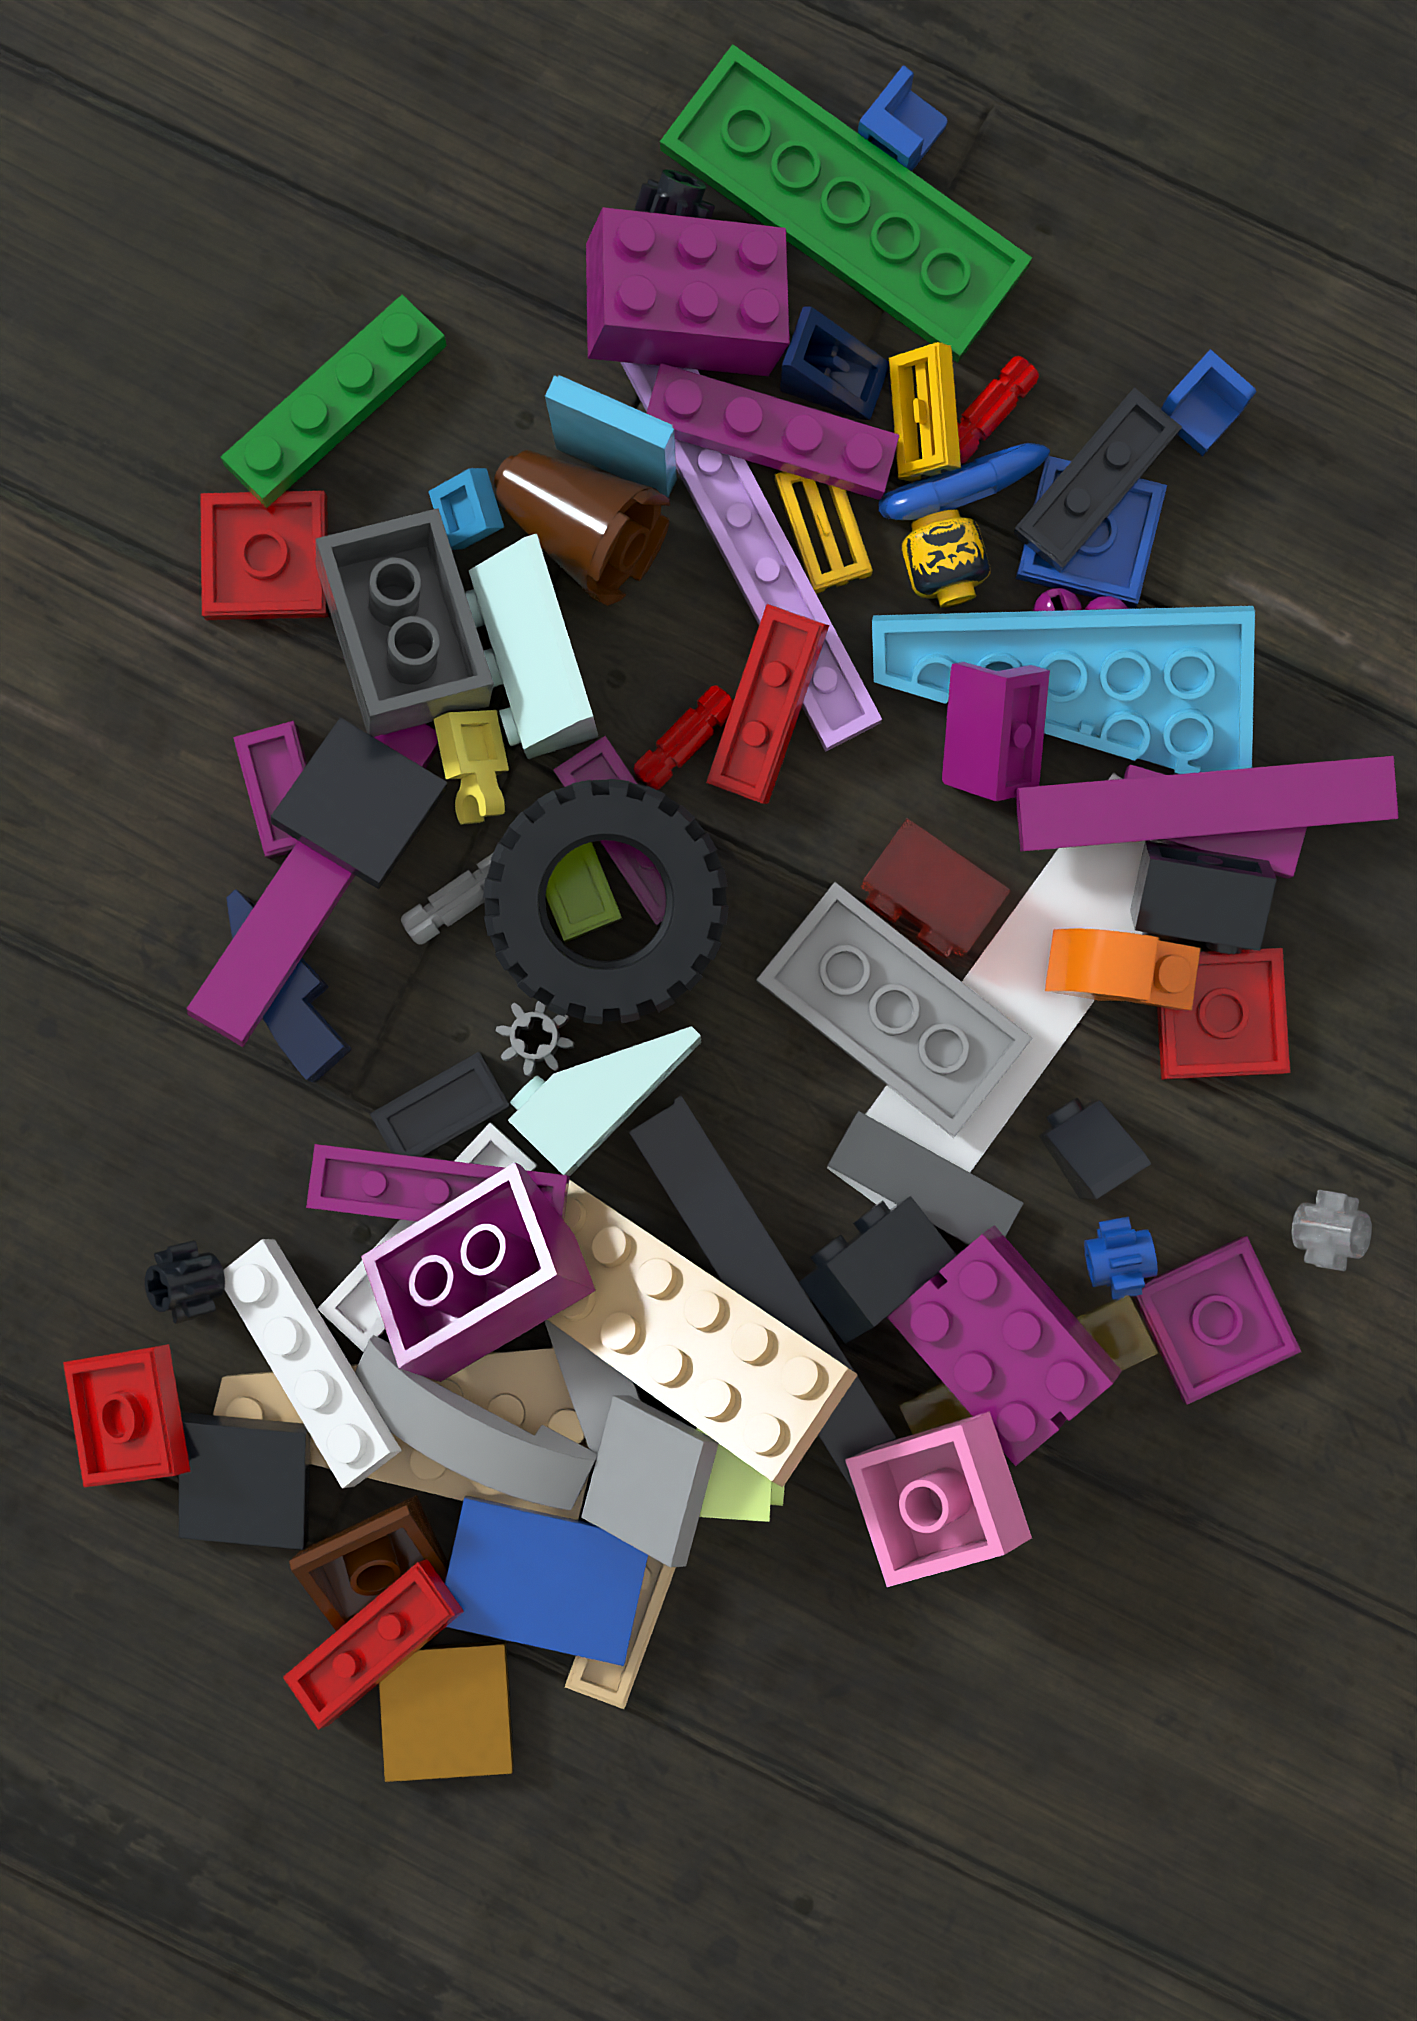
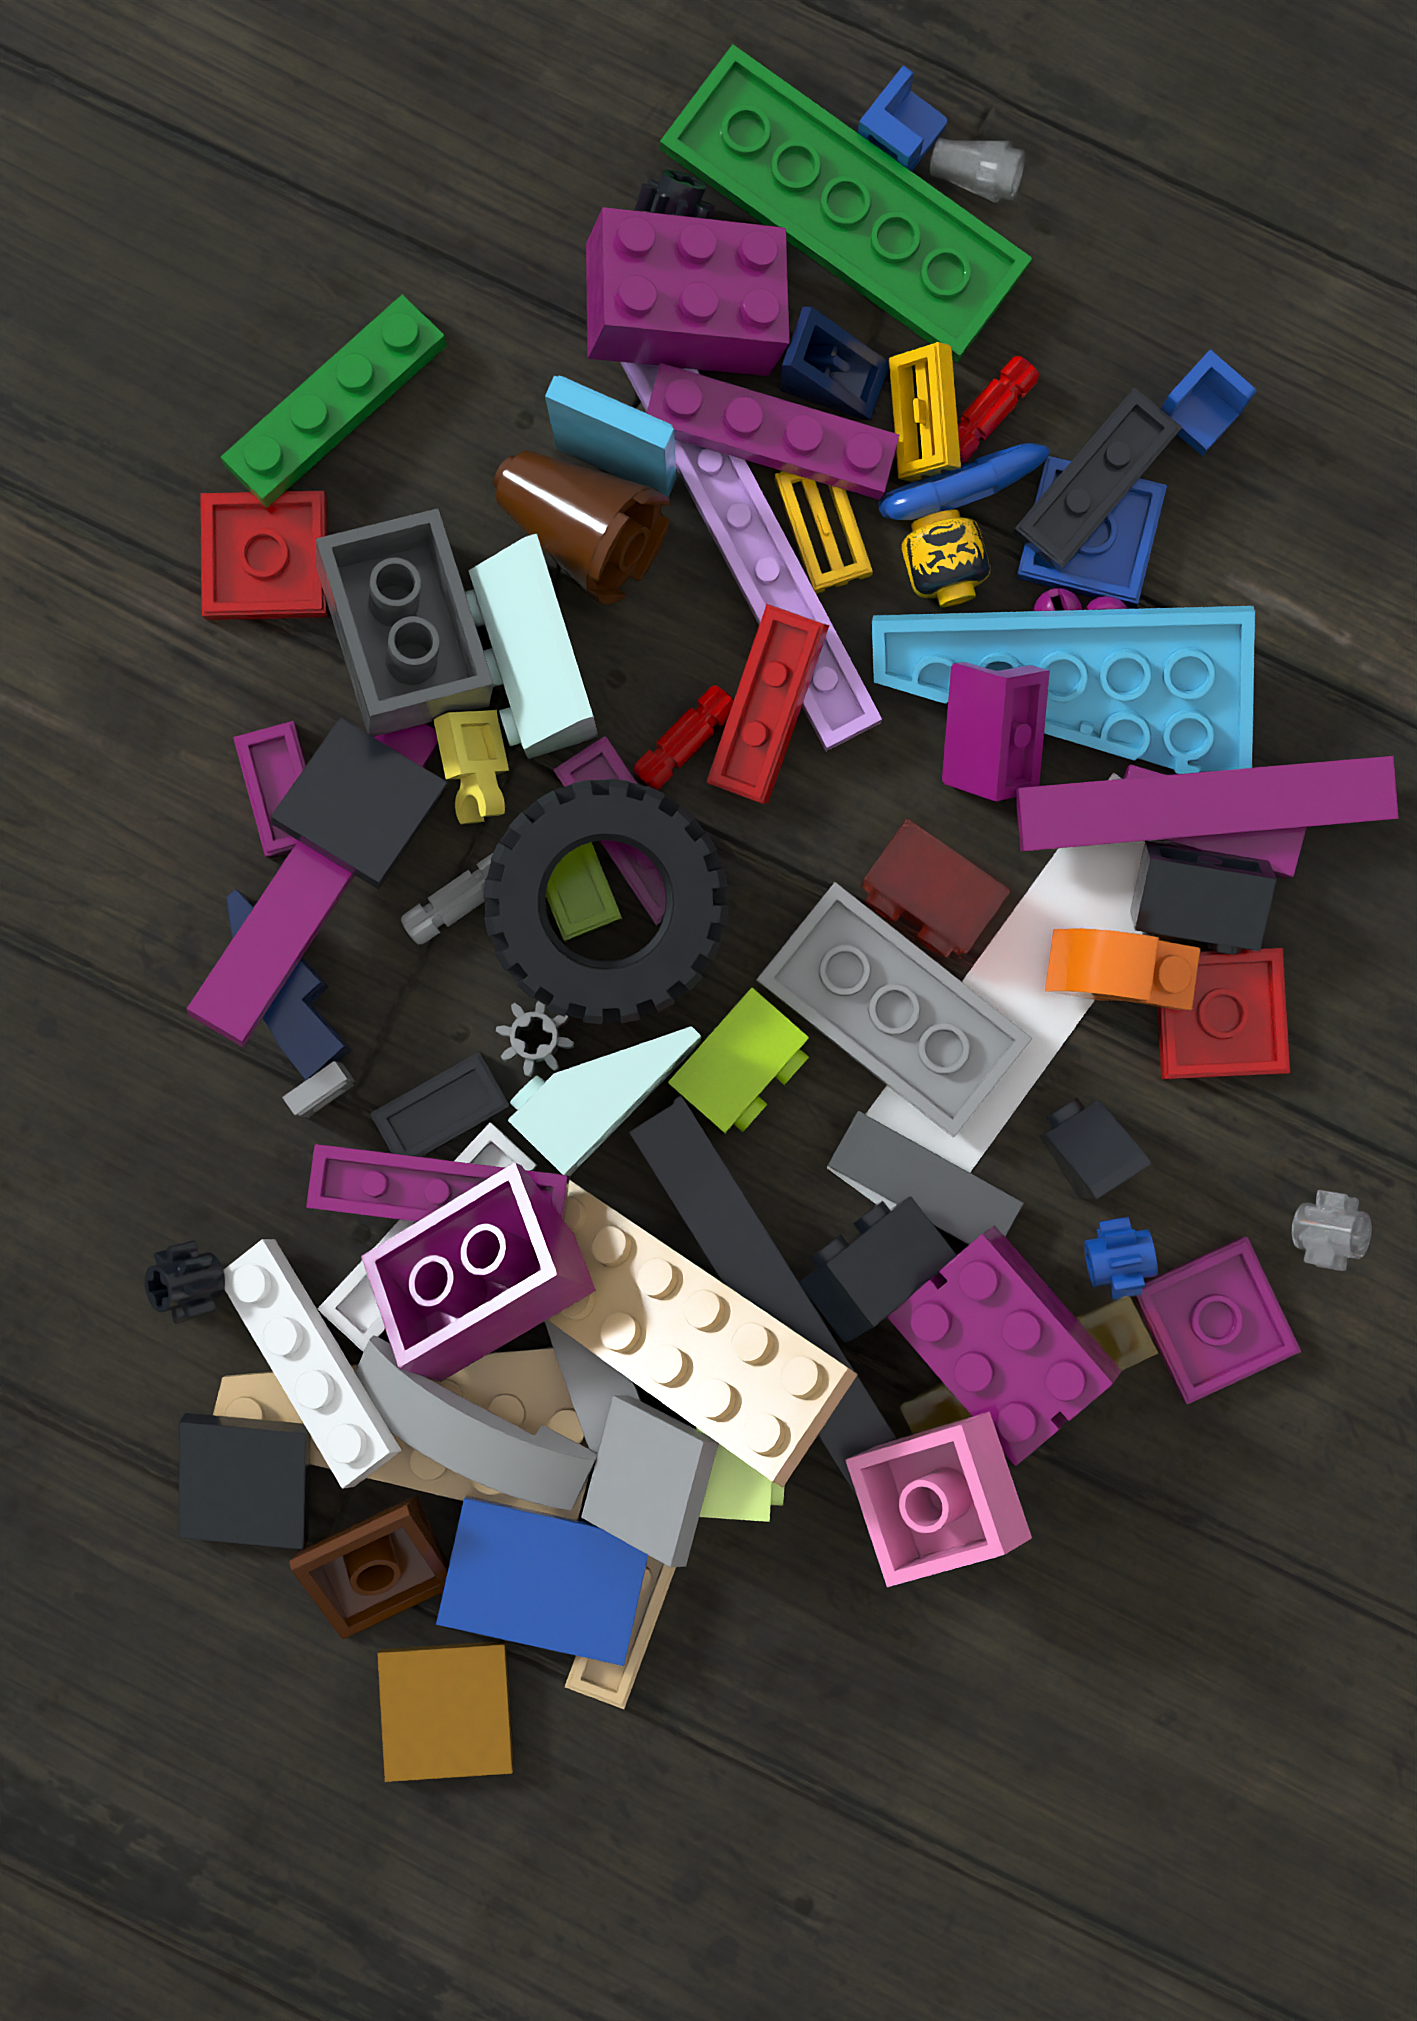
(126, 1416): red tile -> none
(319, 1090): none -> light grey tile
(373, 1644): red tile -> none
(467, 507): dark azure plate -> none
(740, 1062): none -> lime brick
(981, 167): none -> clear cone

